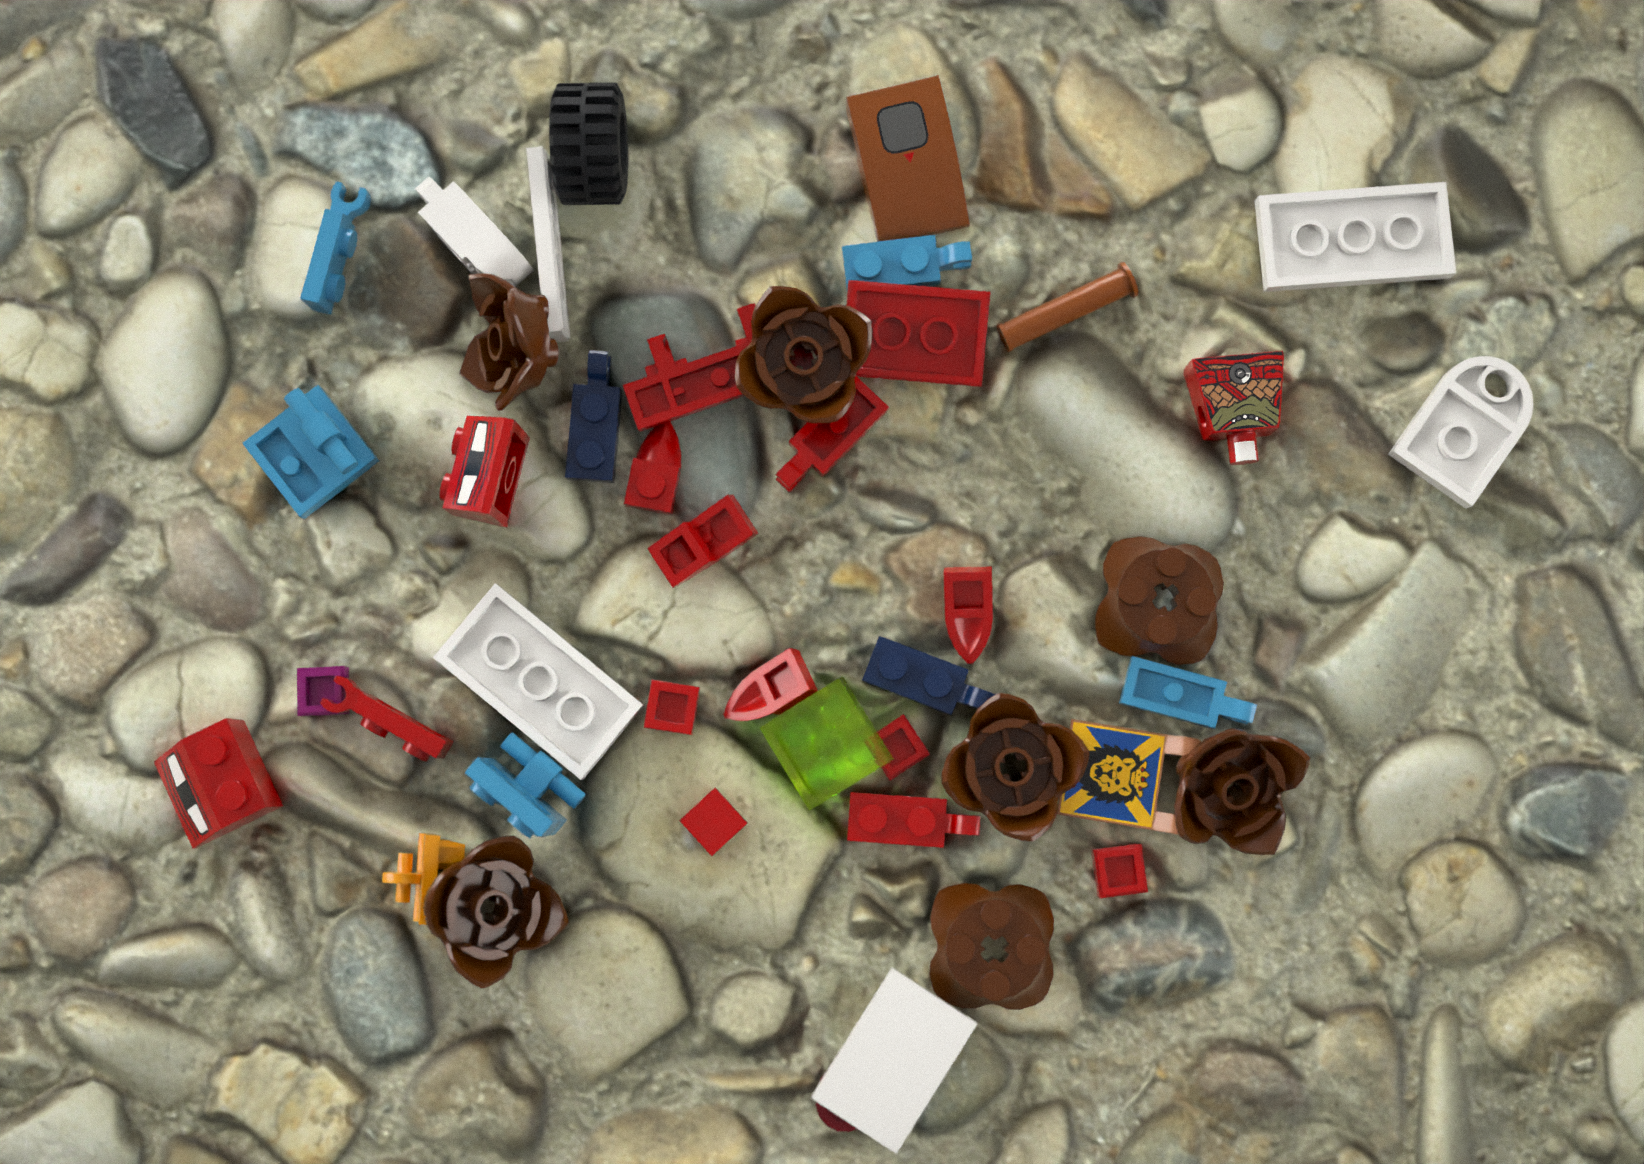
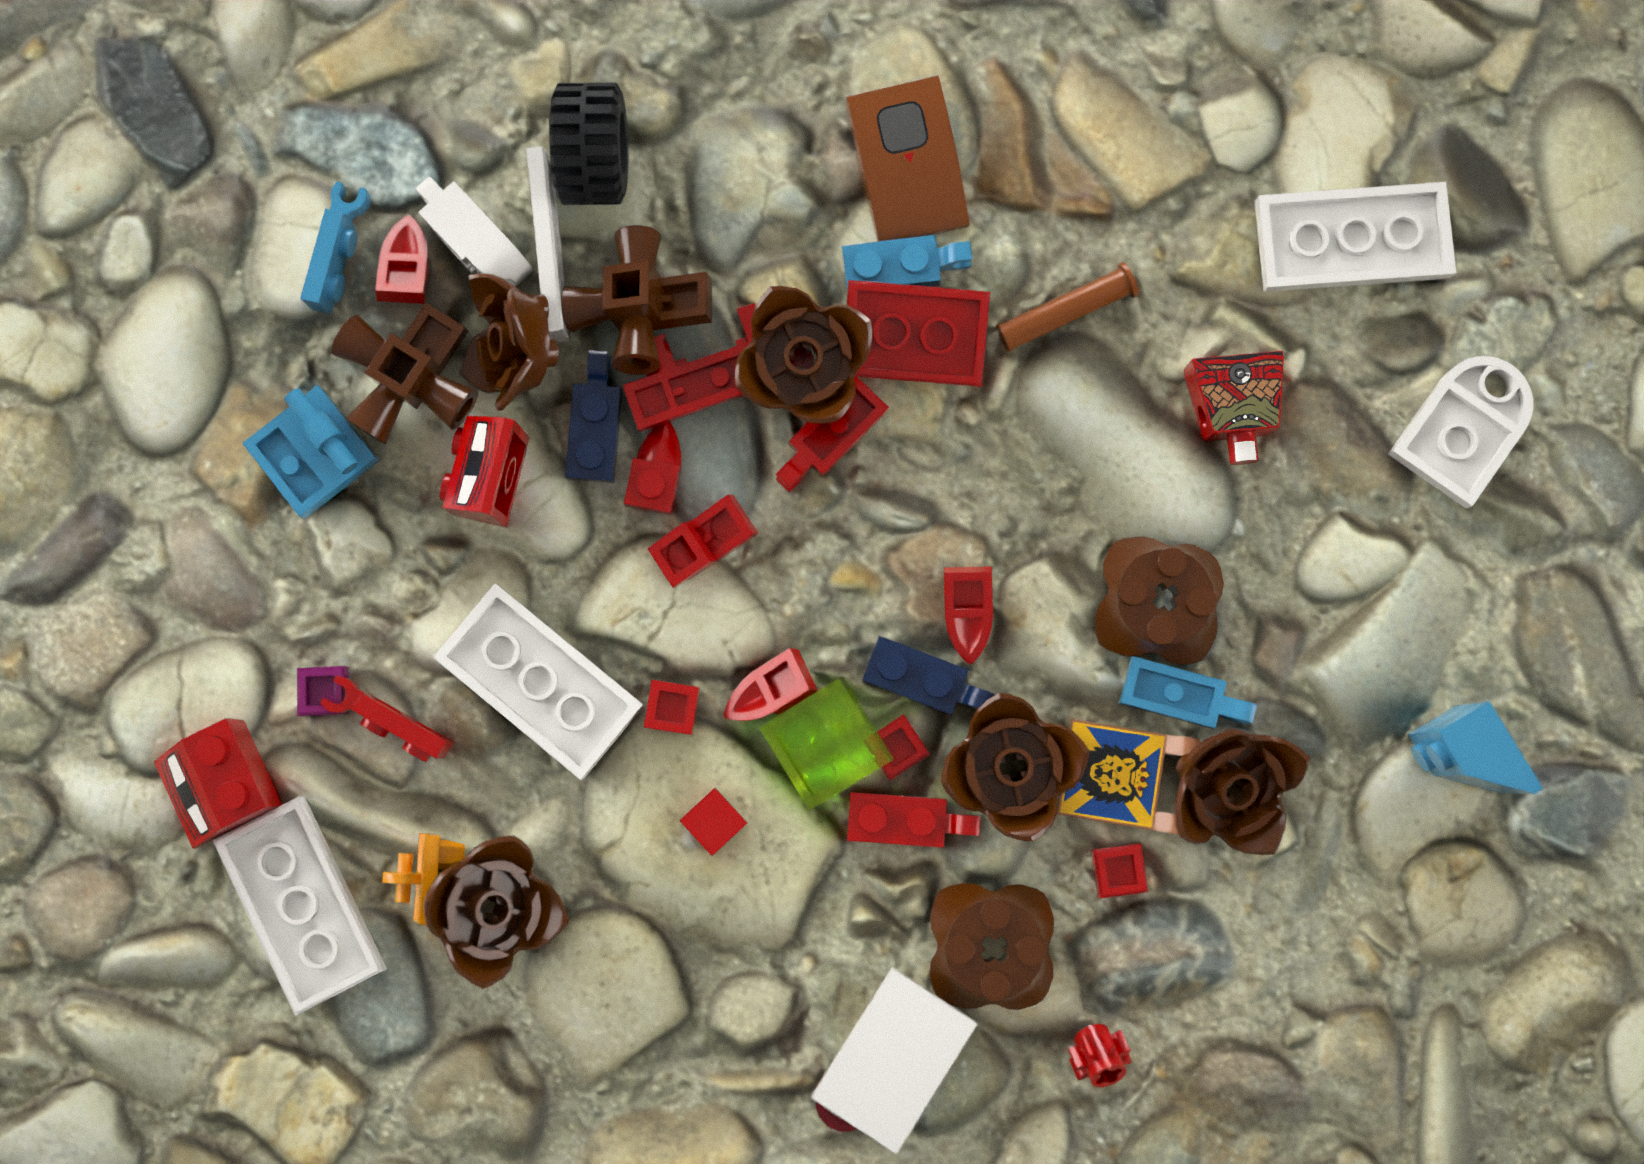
(299, 905): none -> white tile
(403, 264): none -> plate
(406, 371): none -> reddish brown brick
(523, 793): dark azure plate -> none
(638, 300): none -> reddish brown brick
(1099, 1055): none -> red gear
(1473, 749): none -> dark azure slope

